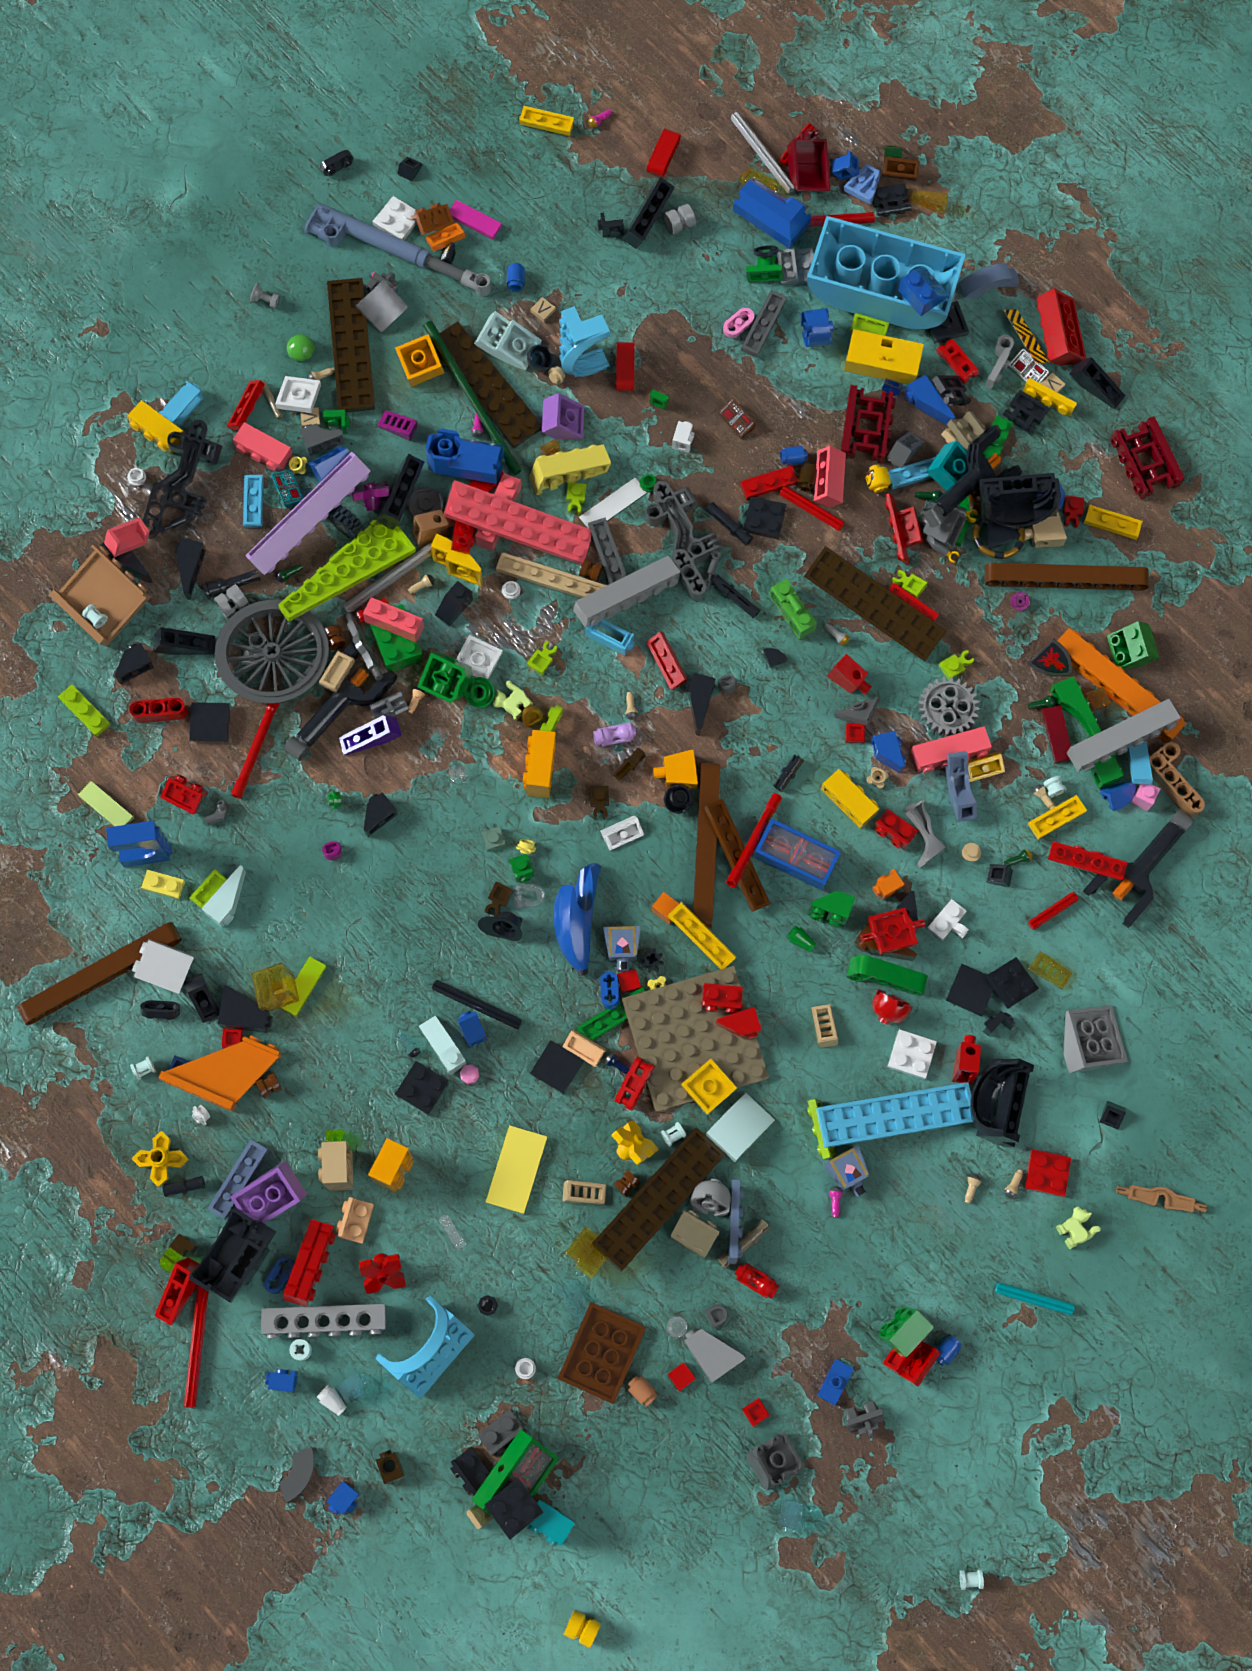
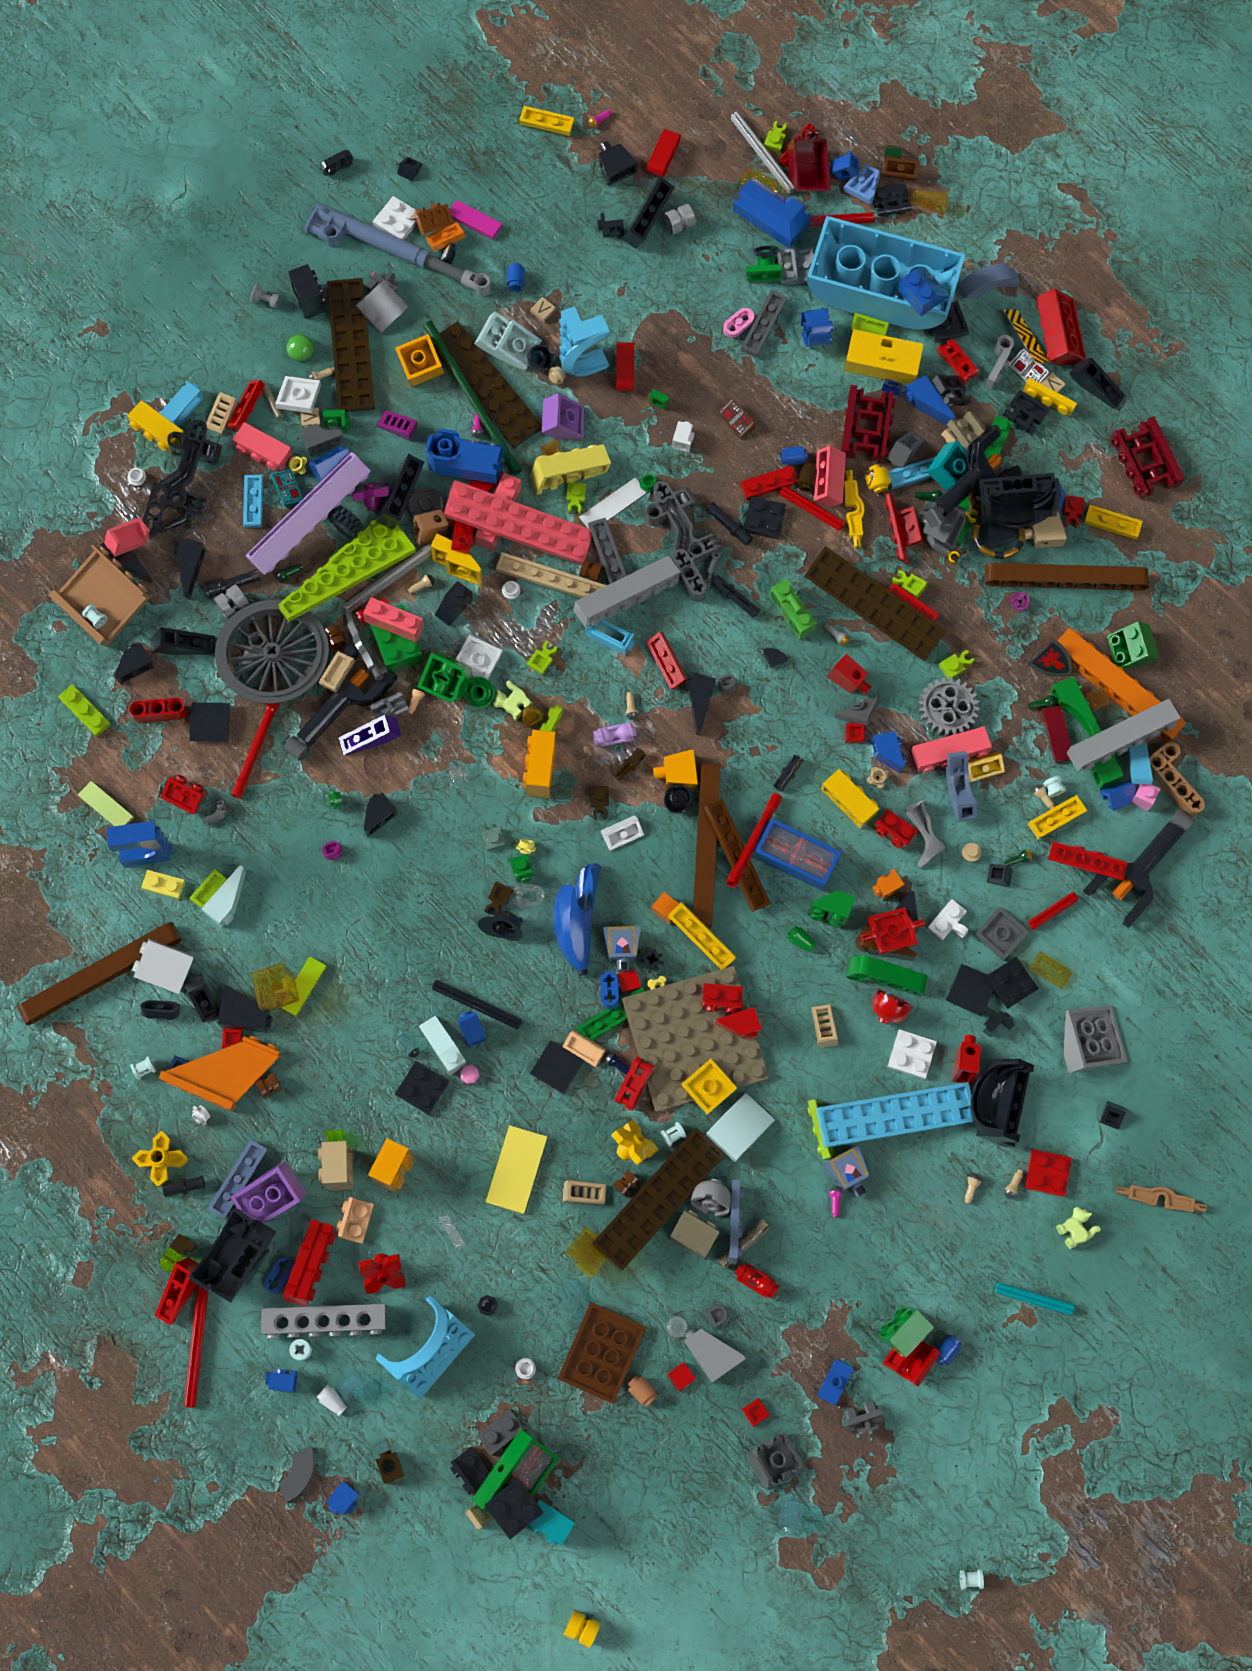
(219, 403): none -> tan slope
(307, 291): none -> black brick
(616, 163): none -> black torso
(775, 138): none -> lime plate
(854, 518): none -> yellow piece
(1001, 933): none -> dark grey tile

